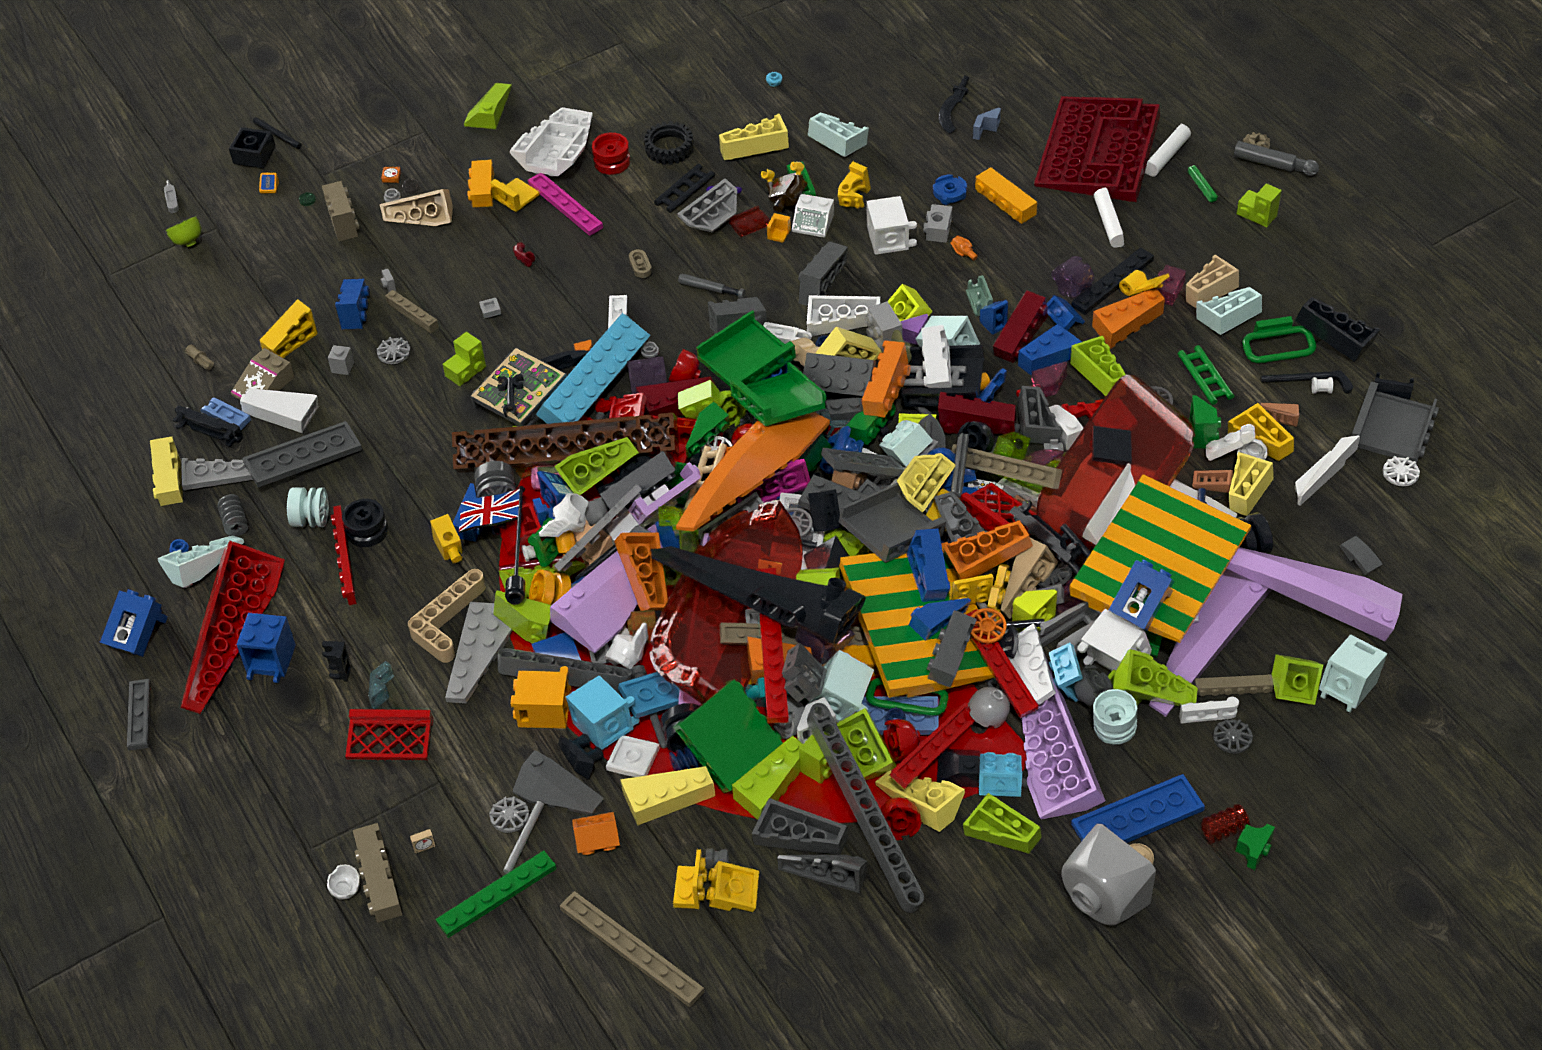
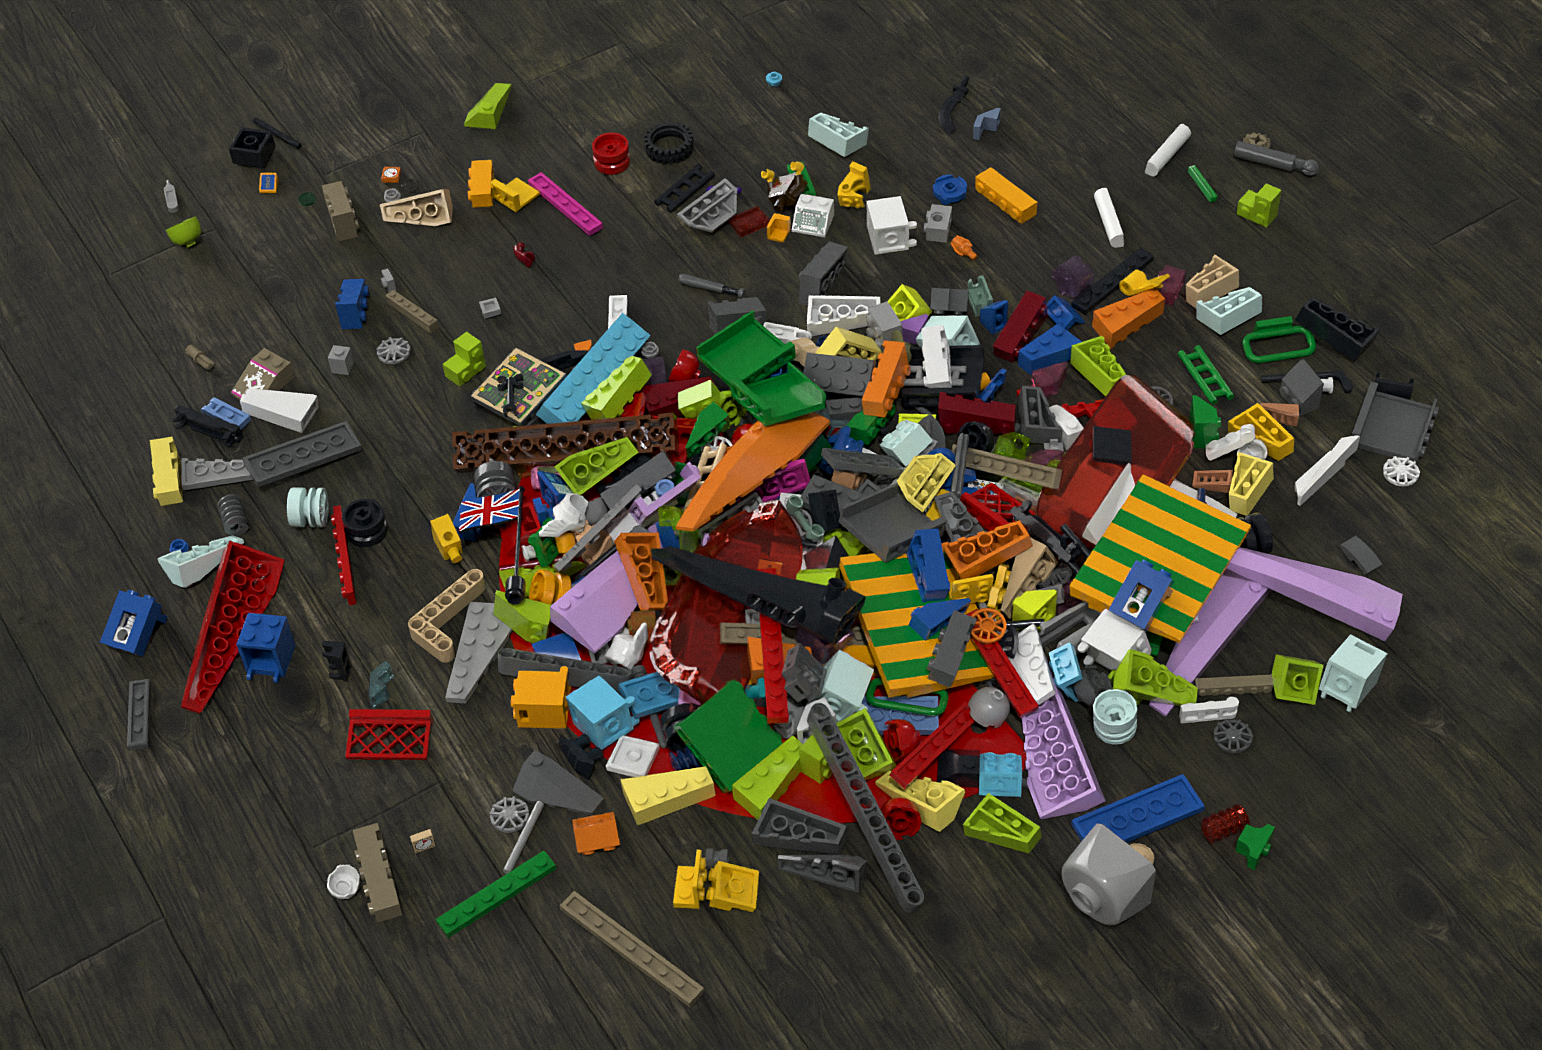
(290, 331): yellow wedge -> none
(554, 143): white wedge -> none
(617, 389): none -> lime wedge
(640, 263): dark tan plate -> none
(663, 487): none -> medium blue tile
(754, 139): light yellow wedge -> none
(793, 506): none -> sand green bar
(895, 713): dark blue plate -> none
(949, 299): none -> dark grey brick
(1099, 146): dark red slope -> none
(1302, 388): none -> dark grey slope

